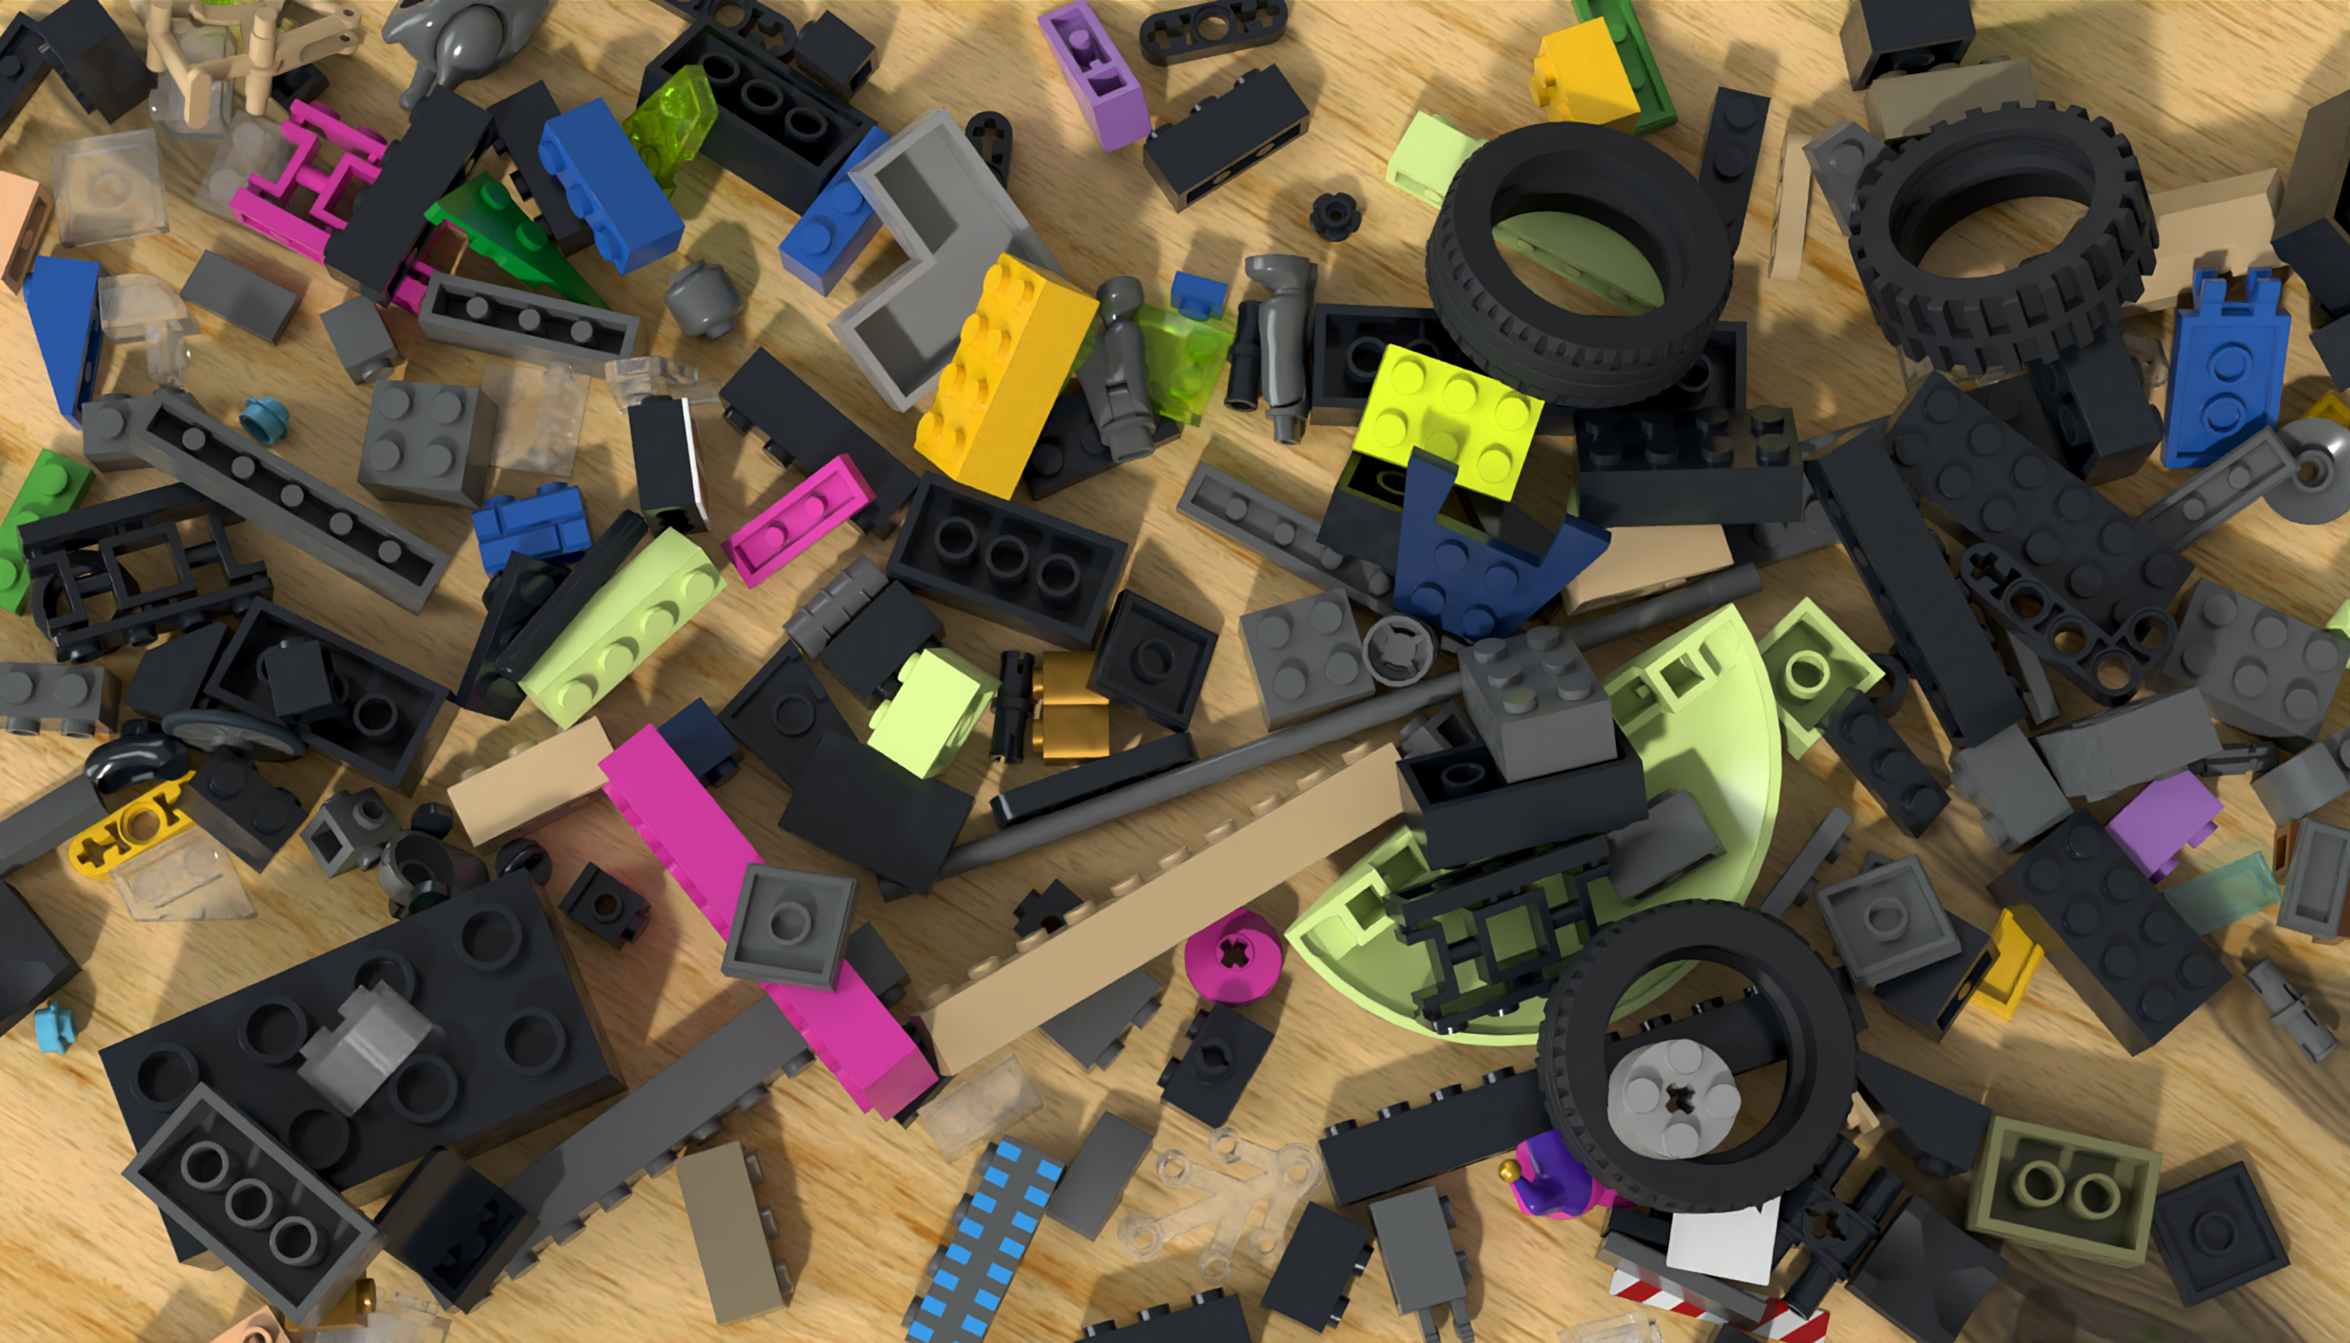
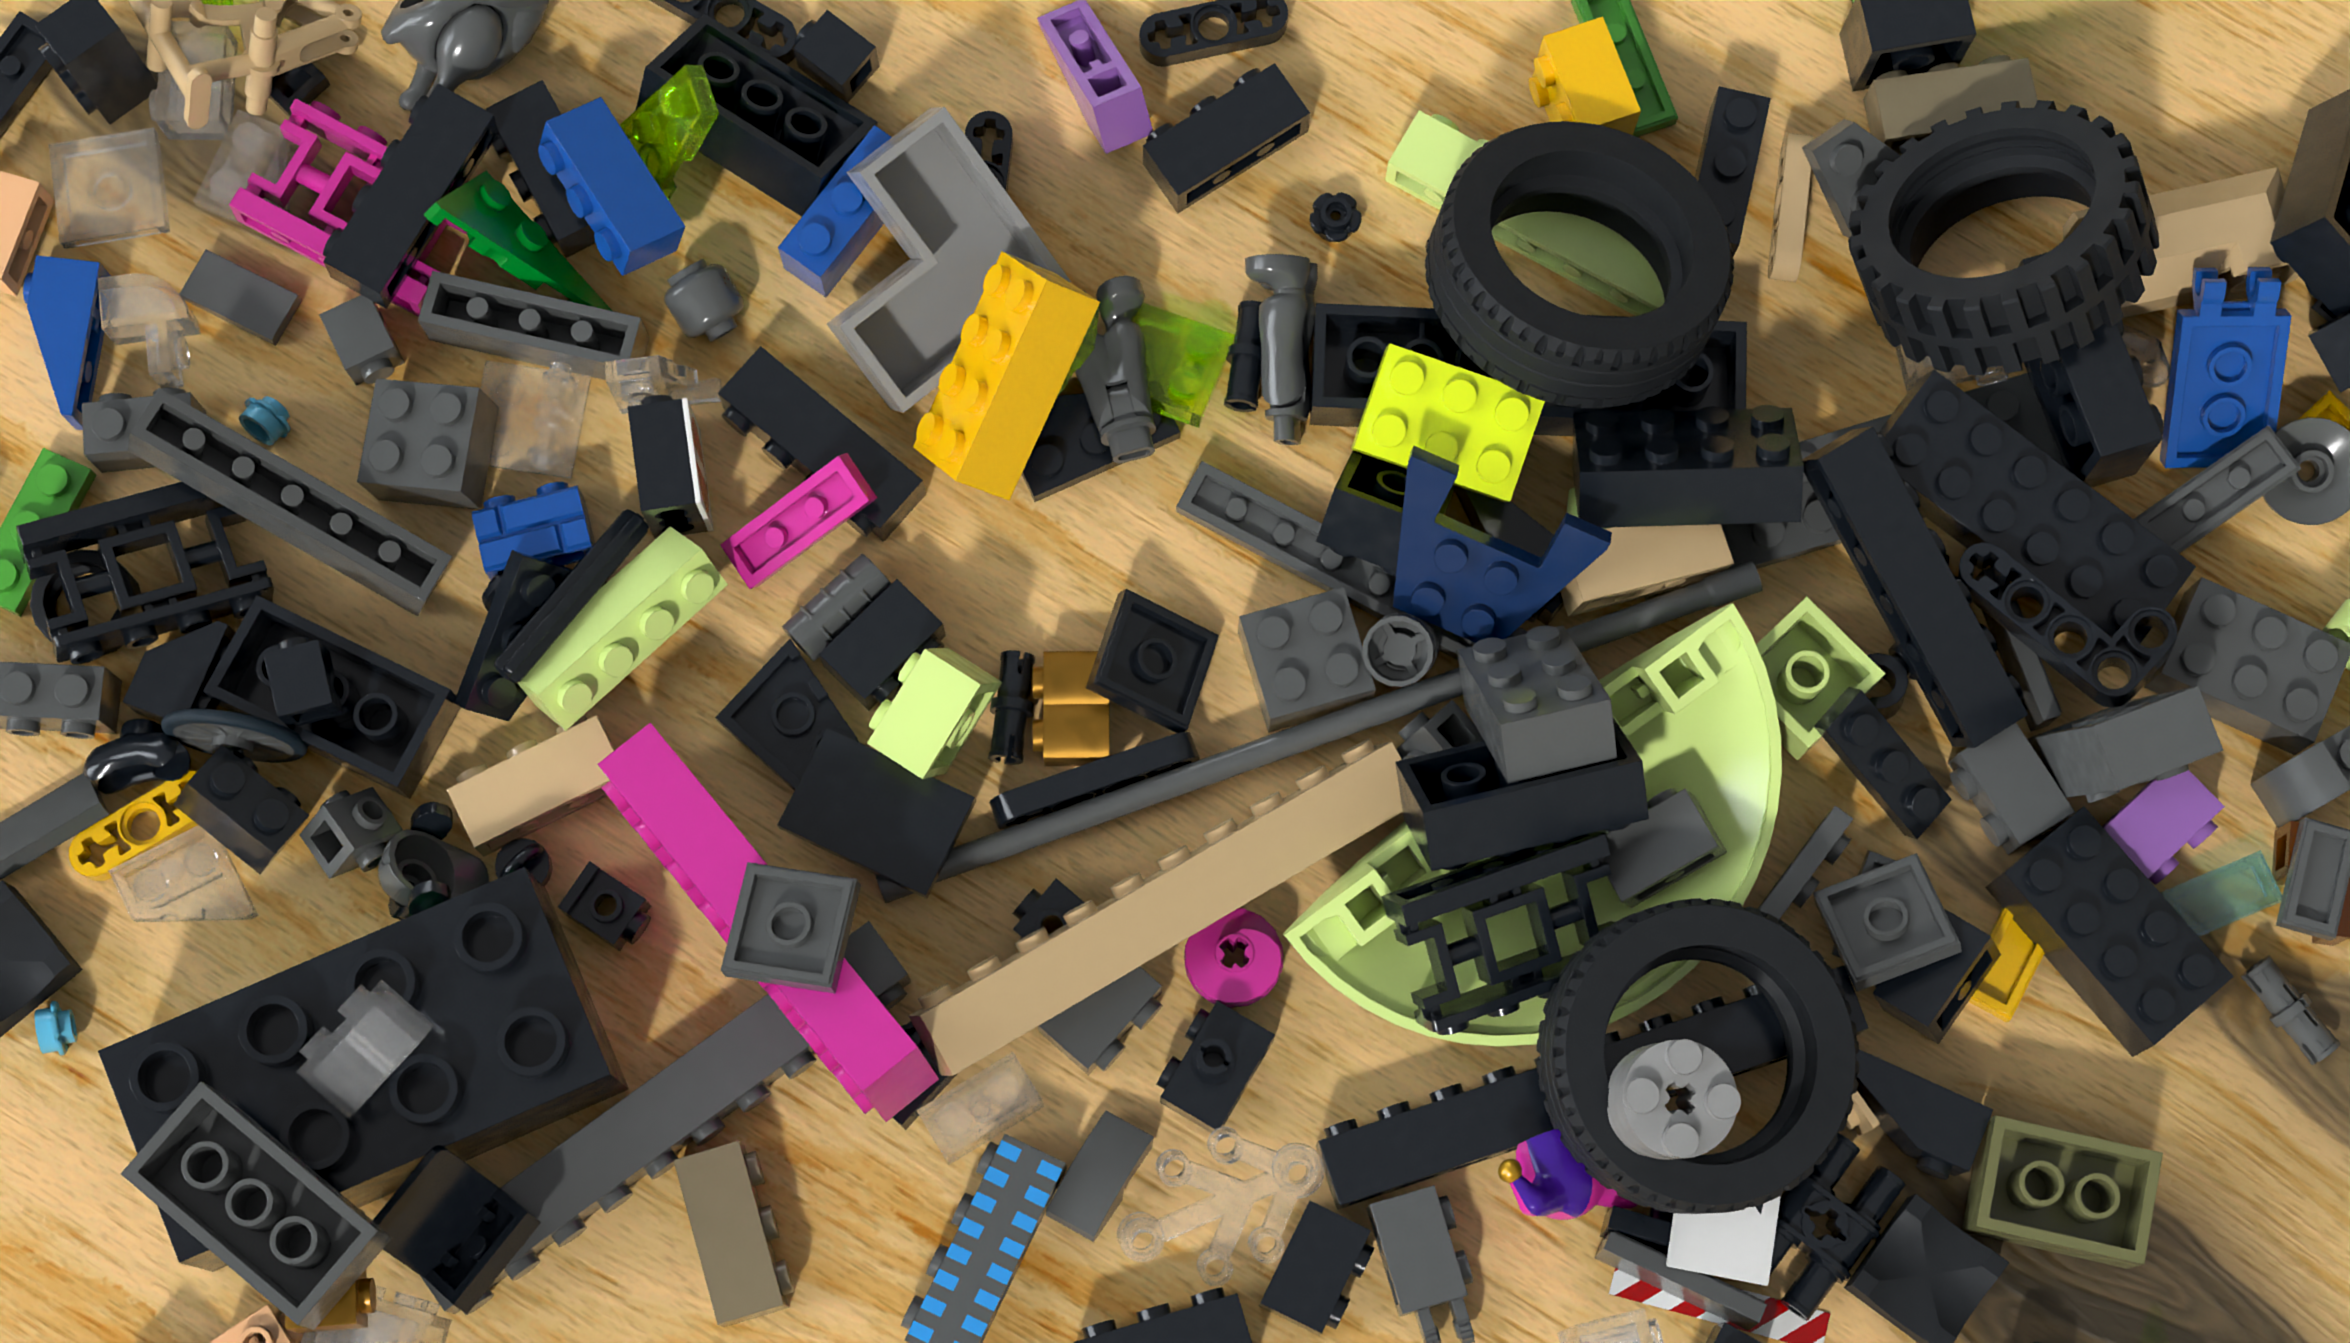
(703, 744): dark blue brick -> none
(1008, 563): black brick -> none
(1198, 297): blue plate -> none
(2215, 1235): black tile -> none
(2238, 759): dark grey axle -> none

